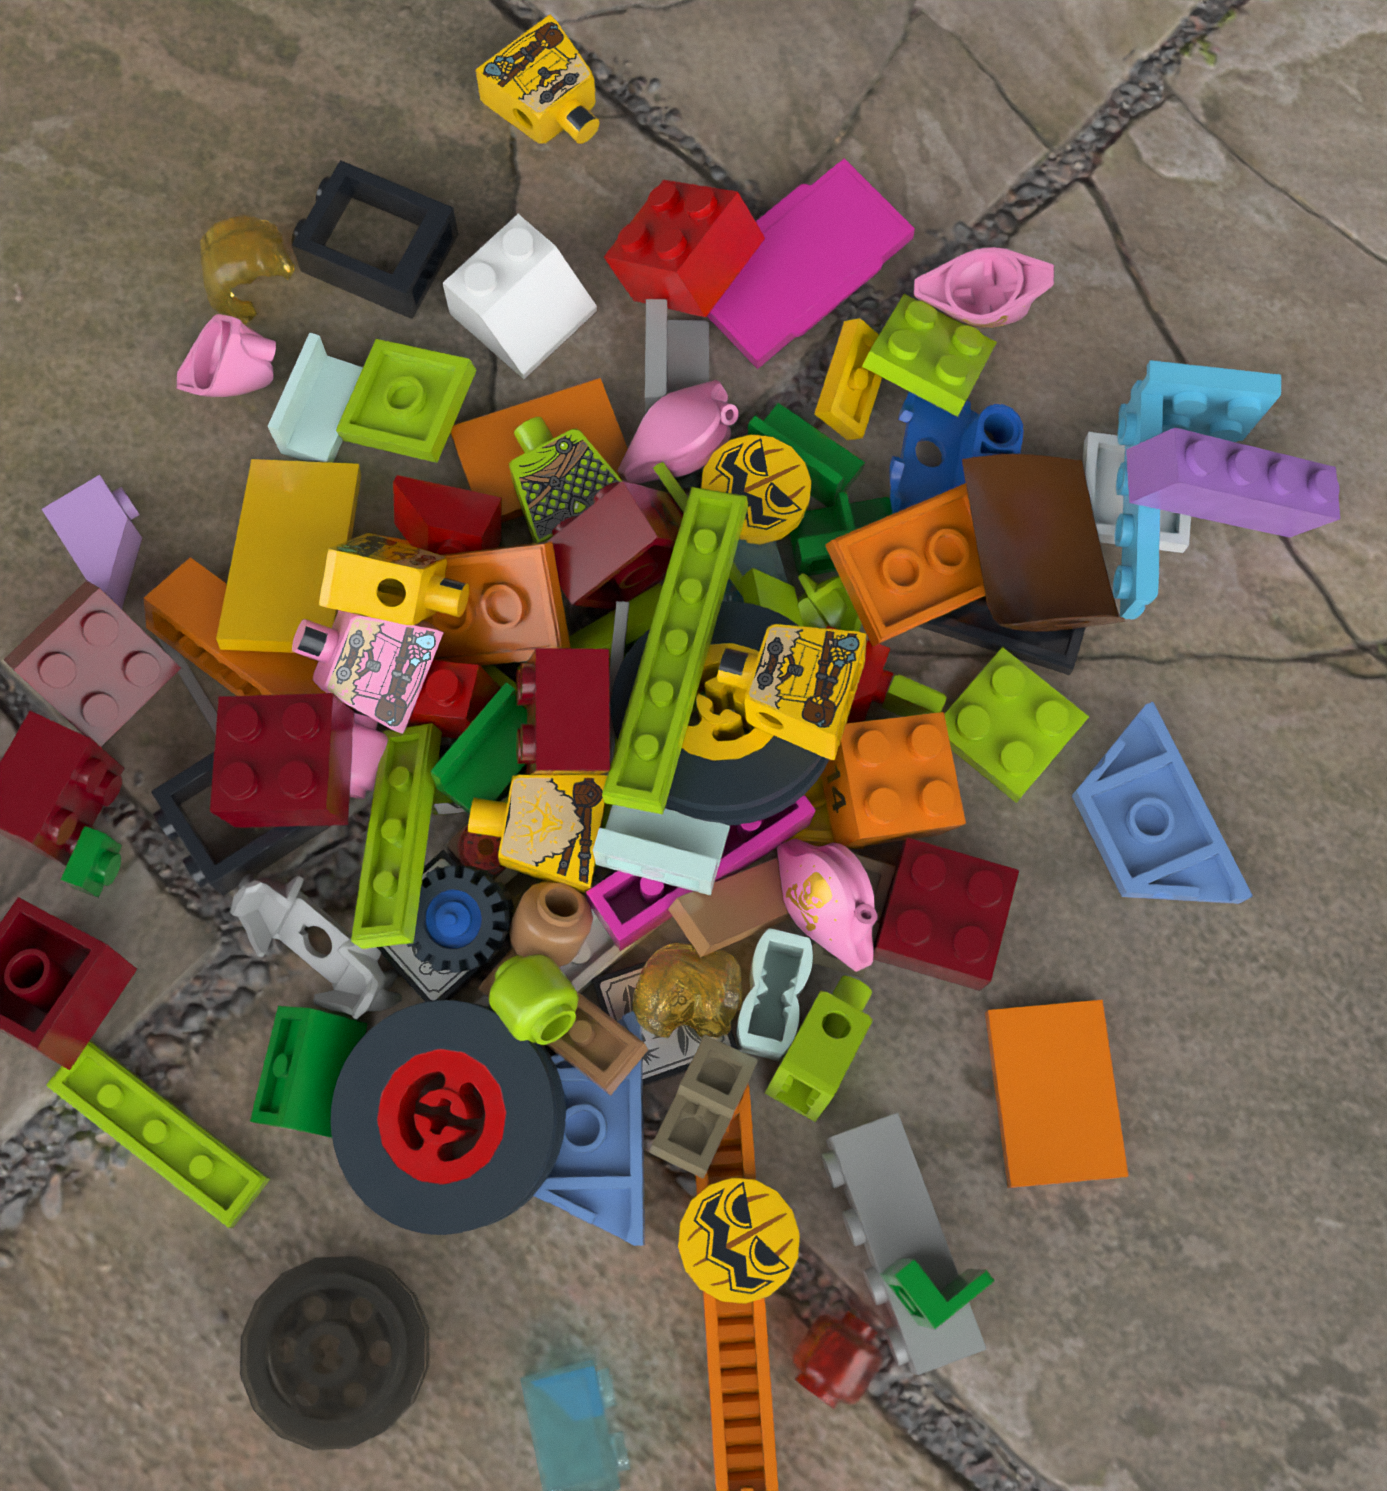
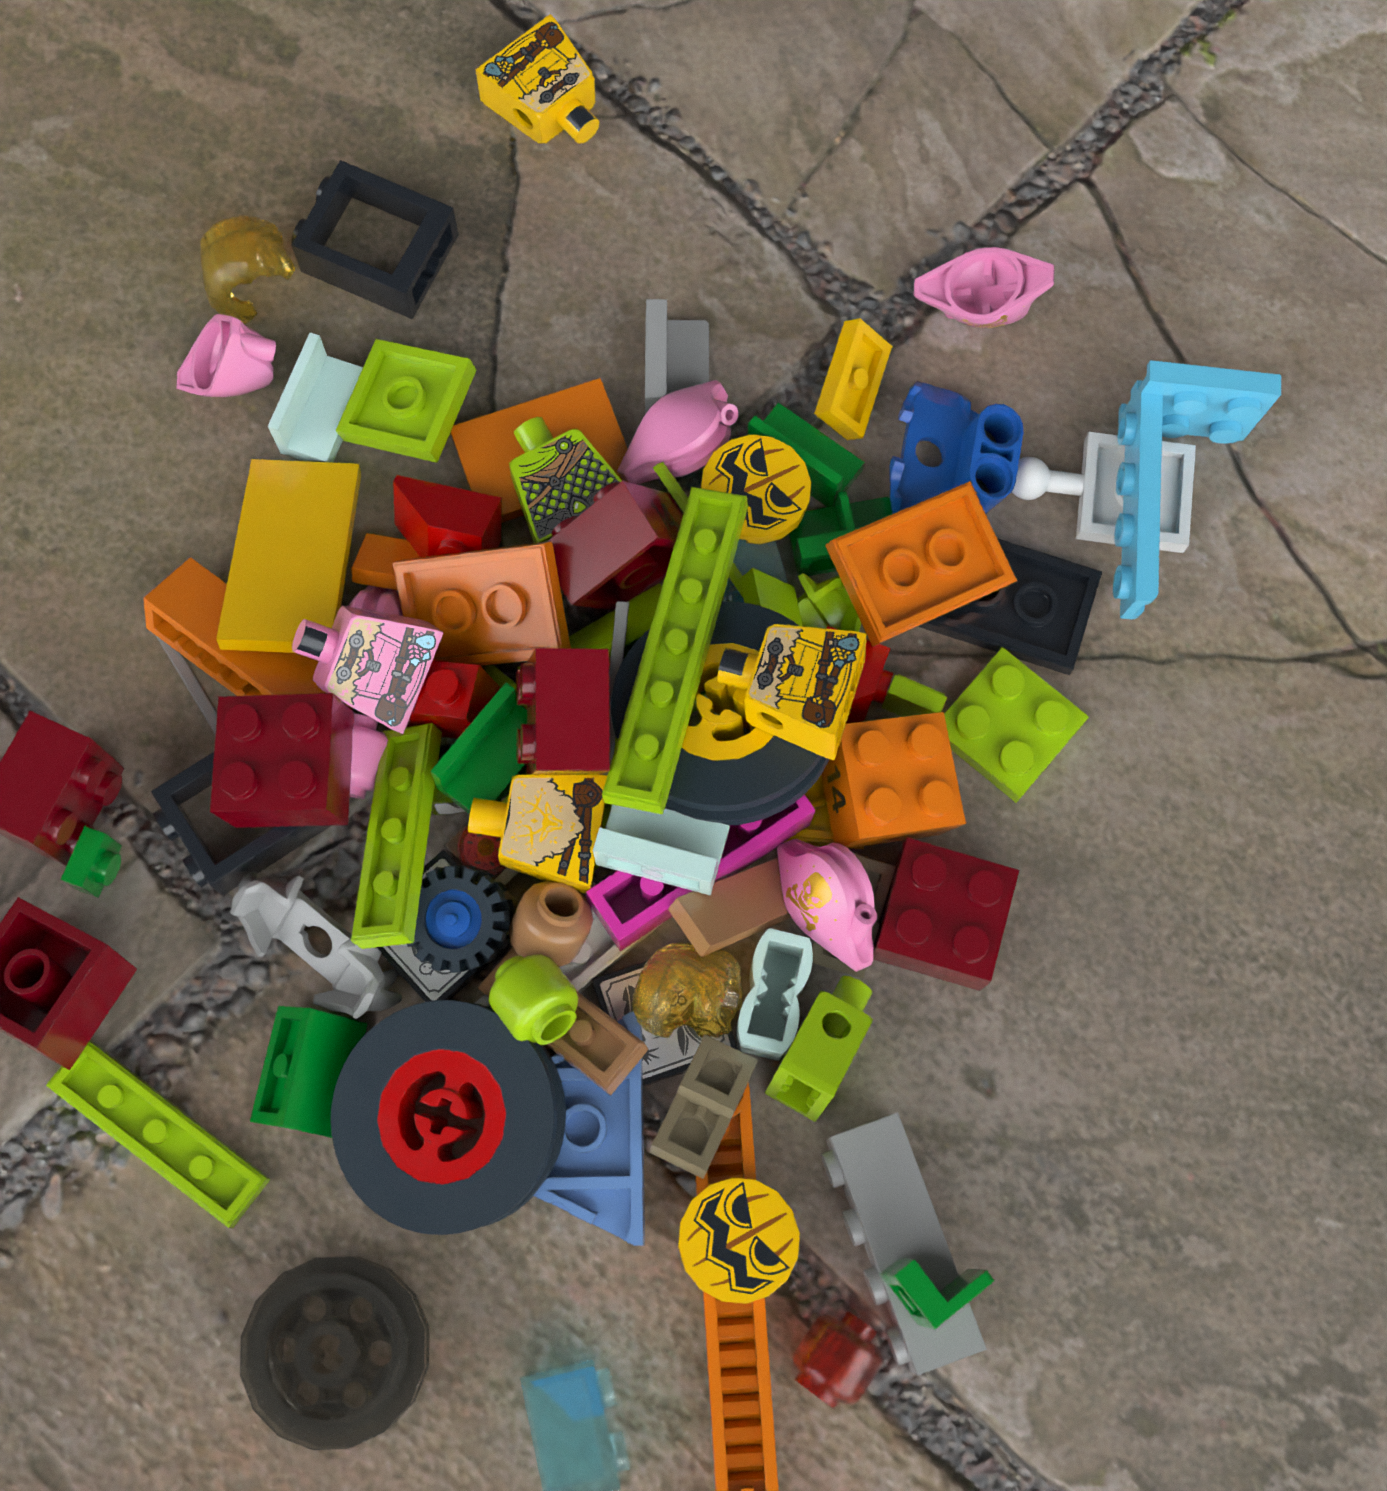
(92, 663): brick -> none
(99, 534): lavender slope -> none
(389, 581): yellow torso -> none
(518, 296): white slope -> none
(685, 246): red brick -> none
(813, 257): dark pink piece -> none
(930, 354): lime plate -> none
(1038, 543): reddish brown piece -> none
(1055, 1094): orange tile -> none
(1155, 822): medium blue wing -> none
(1232, 483): medium lavender brick -> none

